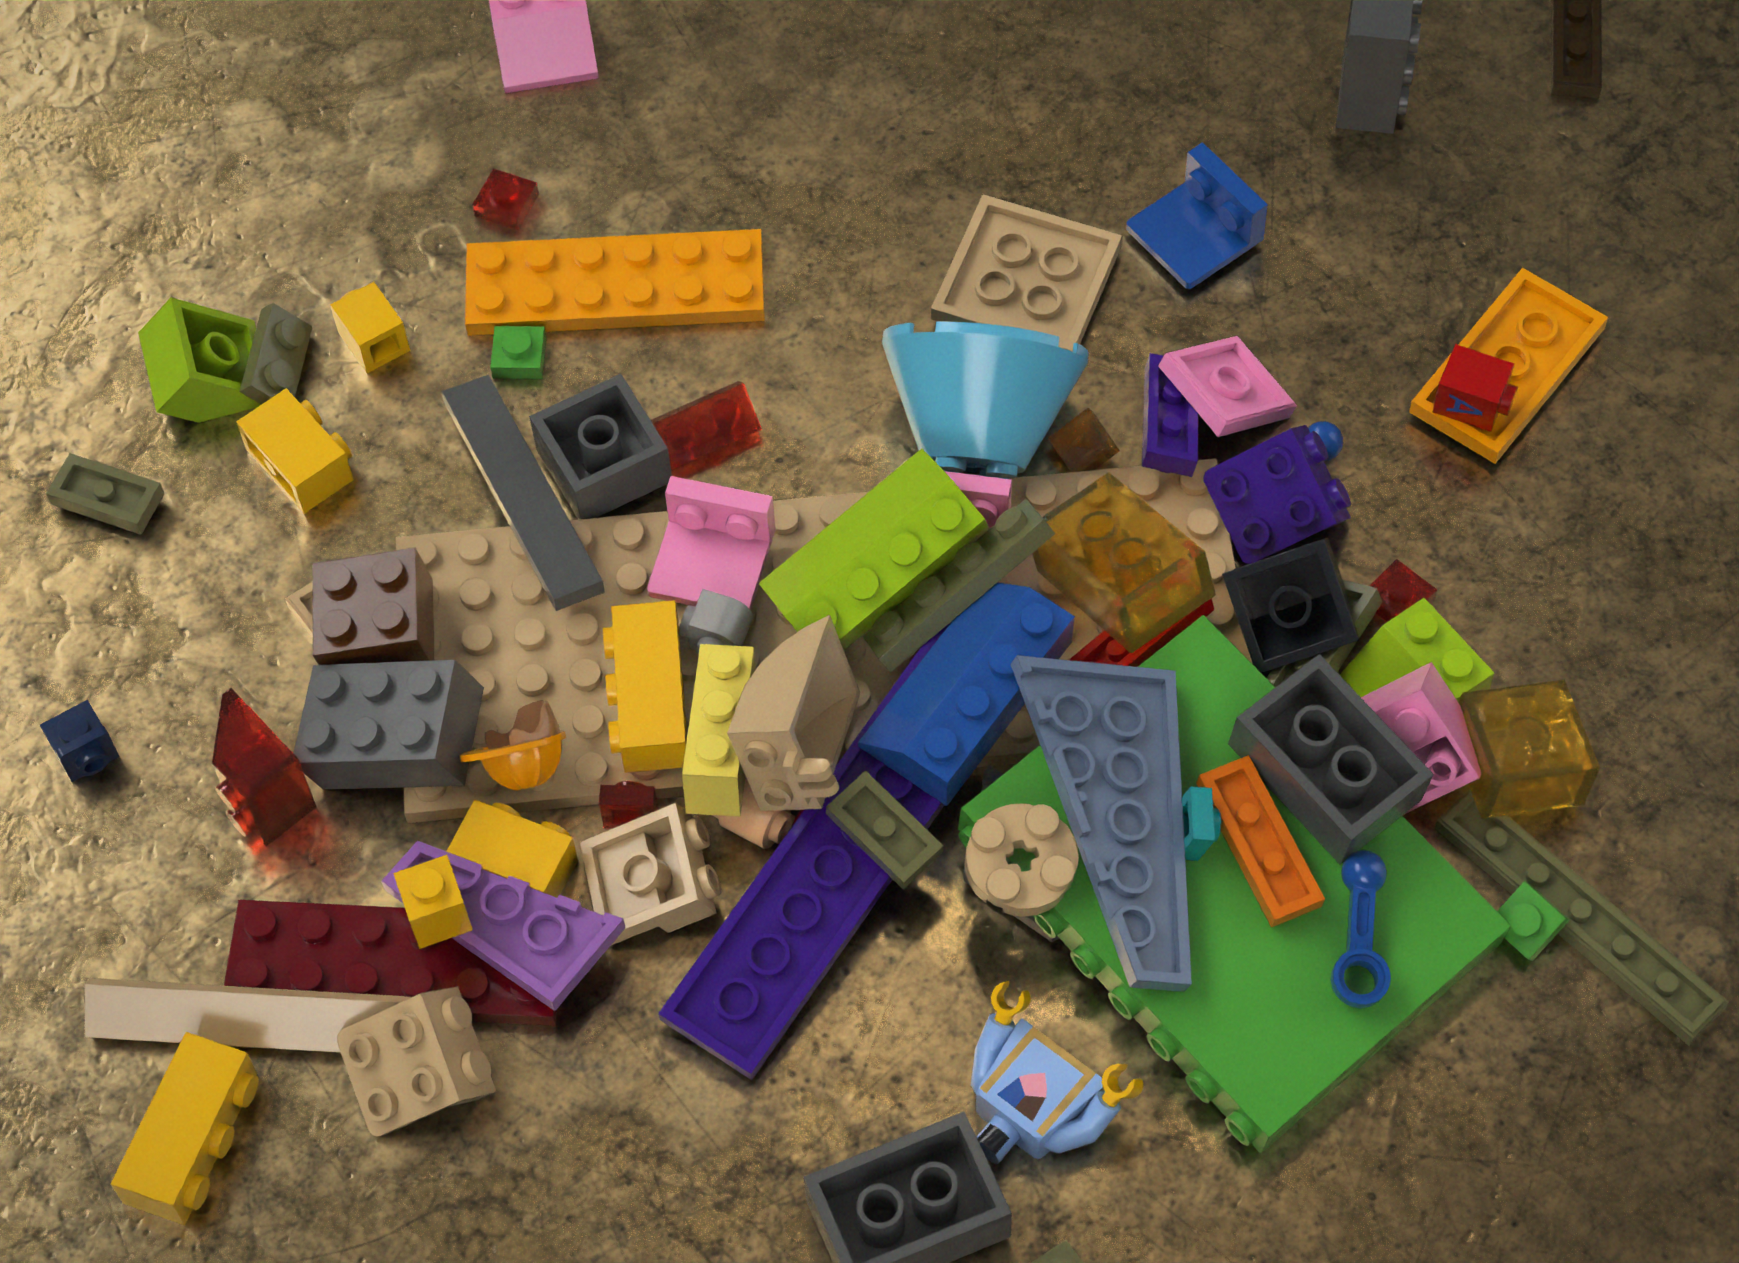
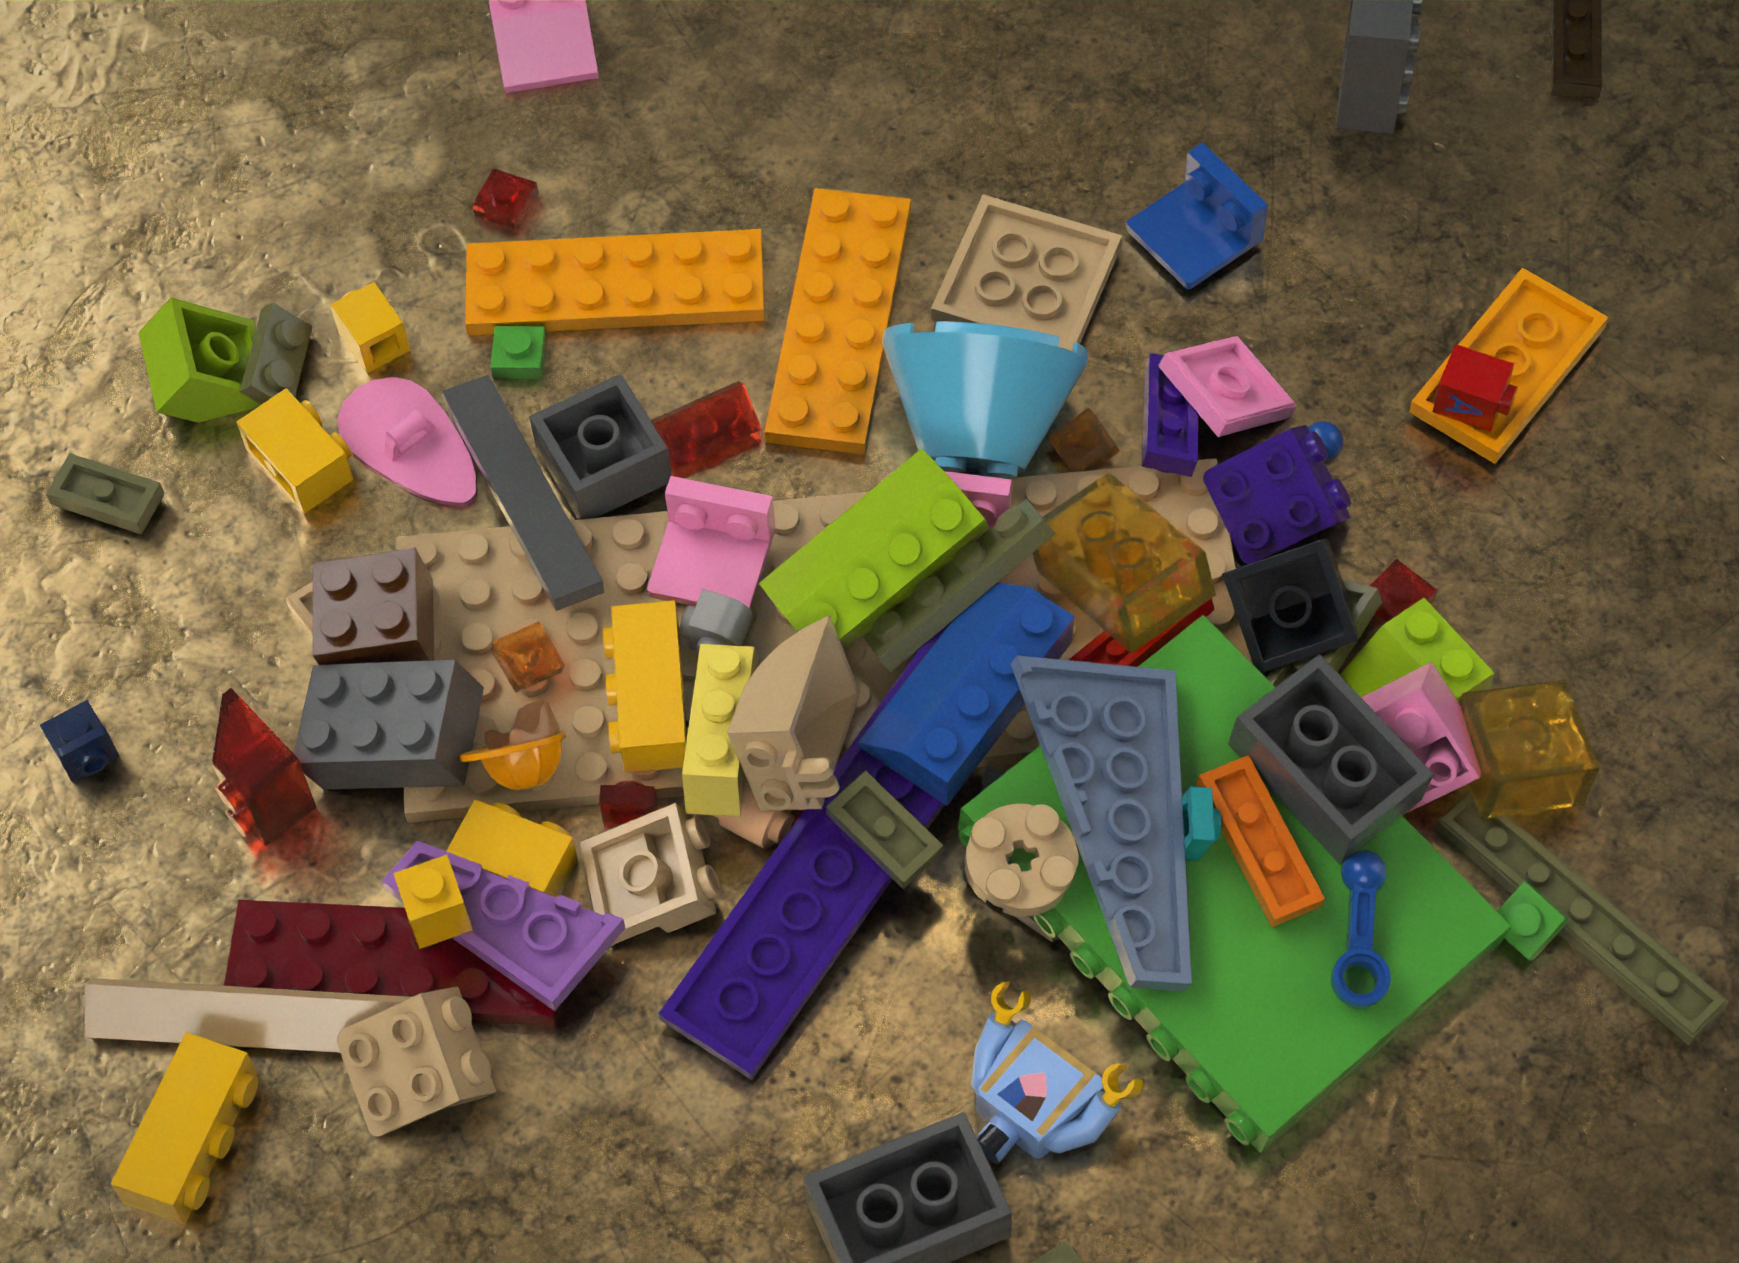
(408, 441): none -> bright pink shield
(527, 656): none -> clear orange tile
(837, 322): none -> light orange plate

